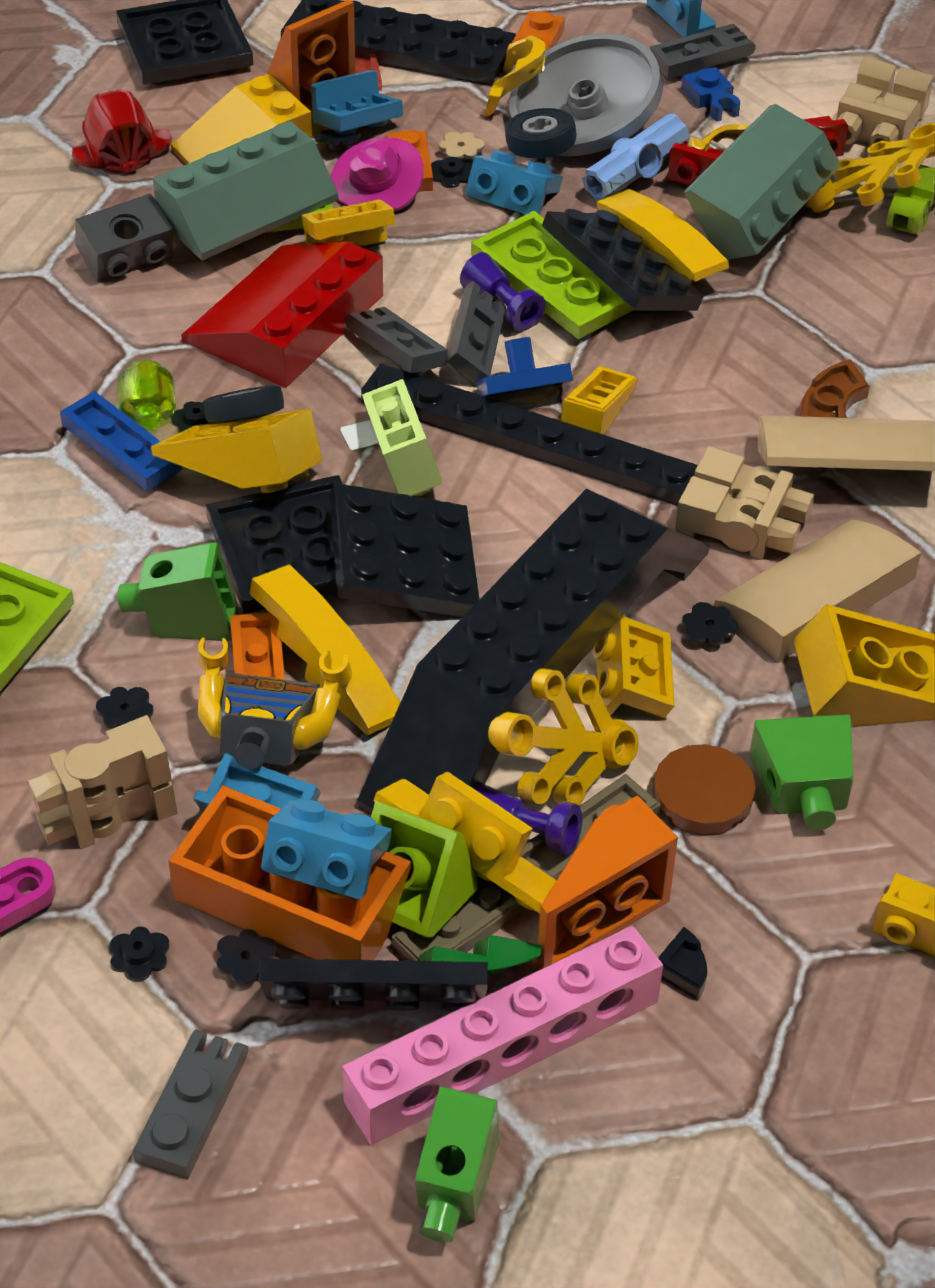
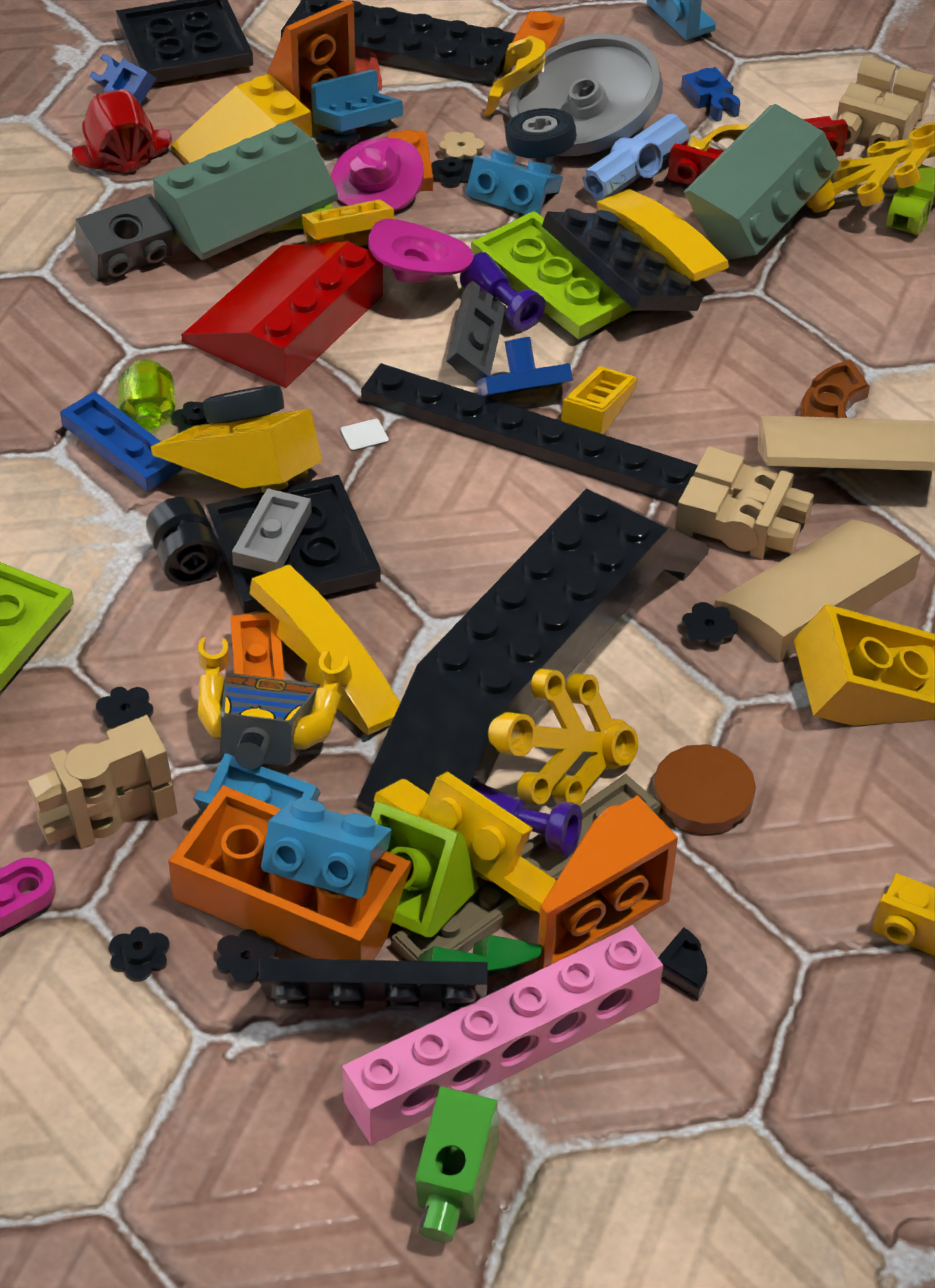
(124, 76): none -> blue plate
(184, 541): none -> black wheel
(184, 594): bright green torso -> none
(189, 1105): dark grey hinge -> none
(271, 531): none -> light grey plate
(397, 340): dark grey hinge -> none
(402, 439): yellowish green slope -> none
(402, 550): black plate -> none
(417, 251): none -> dark pink hat
(635, 667): yellow bracket -> none
(702, 50): dark grey hinge -> none
(805, 765): bright green torso -> none

